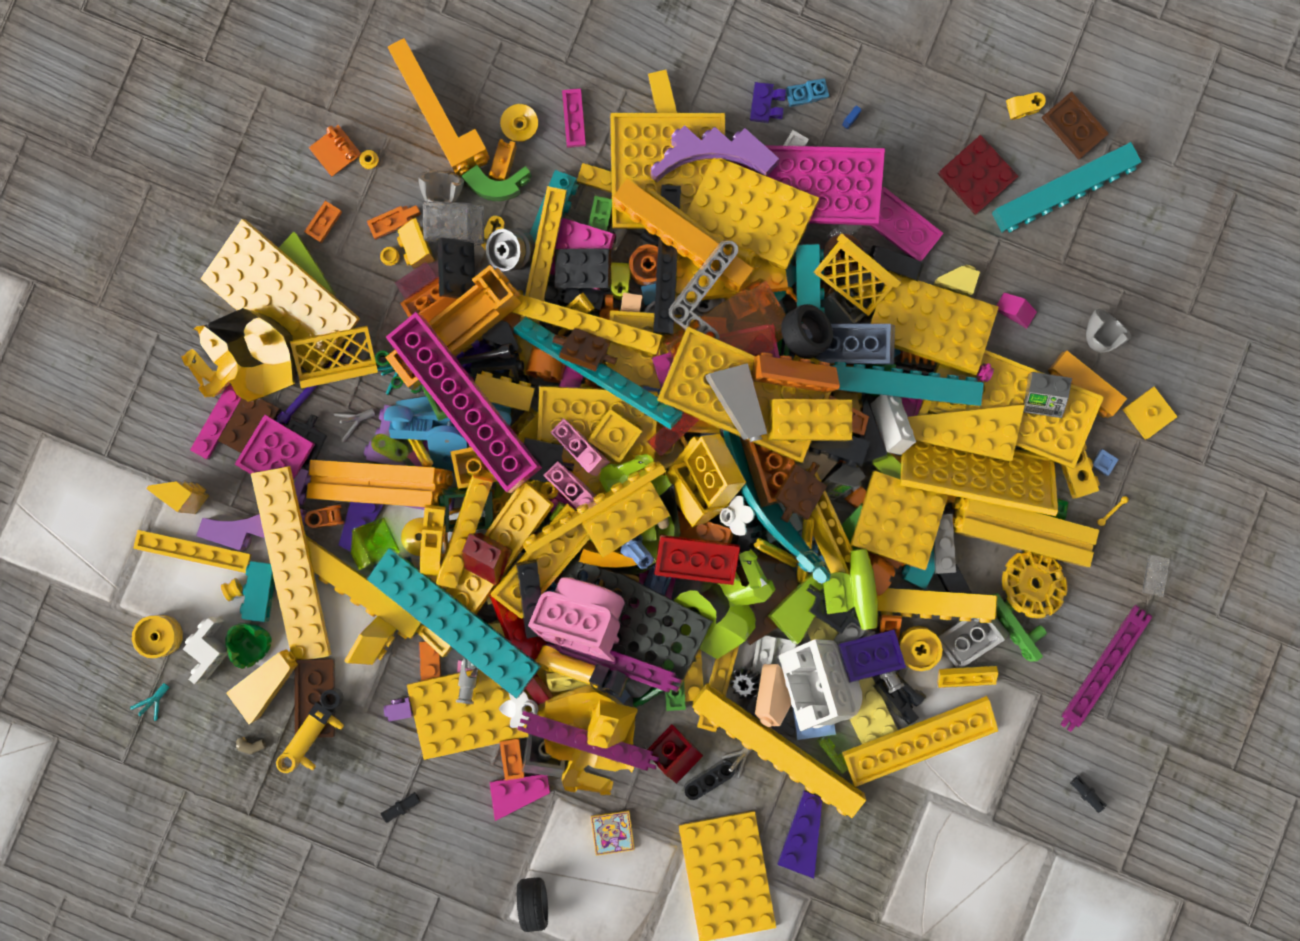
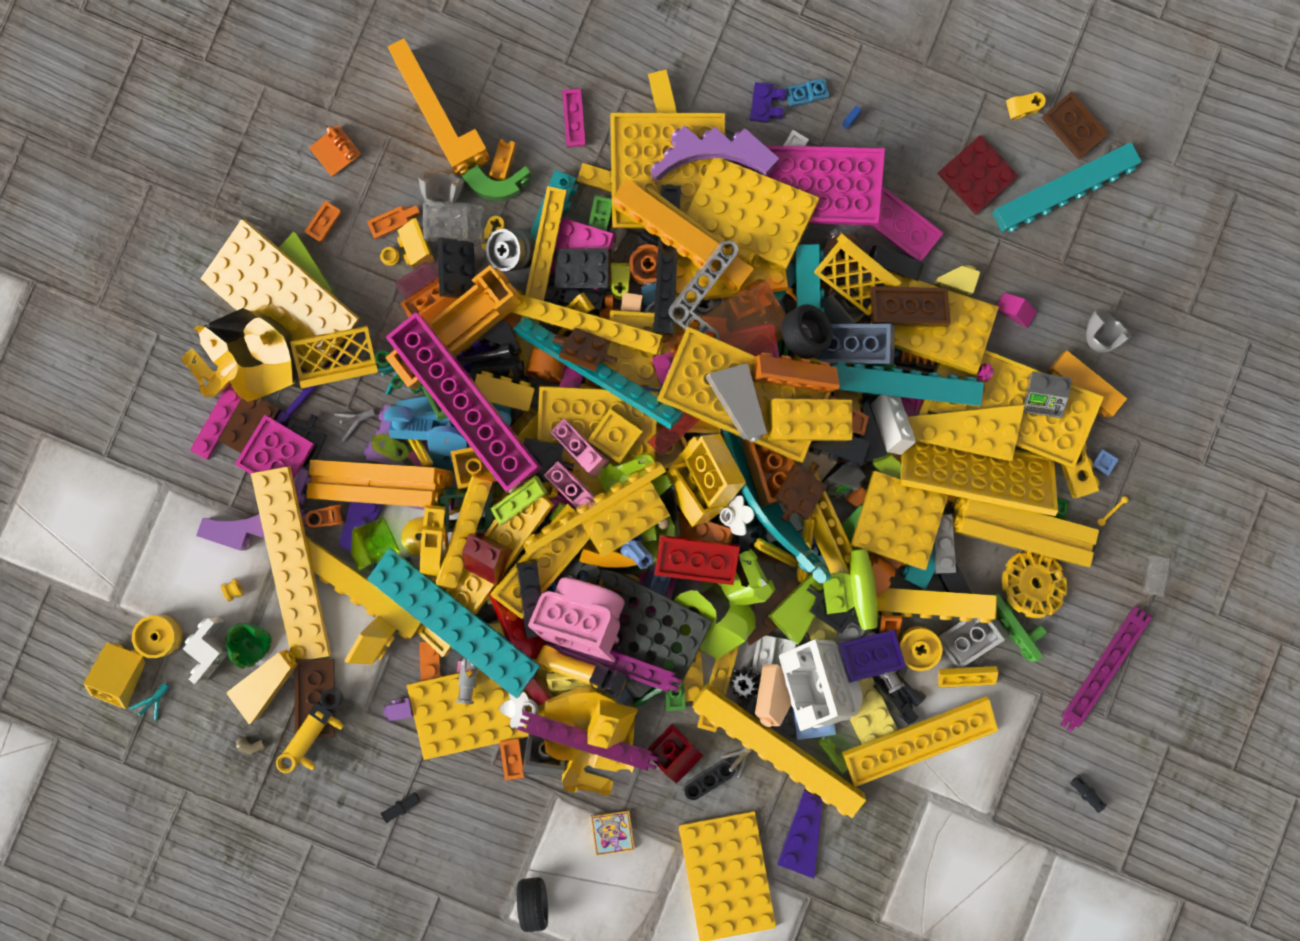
(115, 675): none -> yellow slope
(180, 495): yellow slope -> none
(192, 551): yellow plate -> none
(258, 592): teal brick -> none
(373, 163): yellow plate -> none
(514, 115): yellow dish -> none
(517, 793): dark pink wing -> none
(519, 500): none -> lime tile
(910, 306): none -> reddish brown plate
(1149, 413): yellow plate -> none

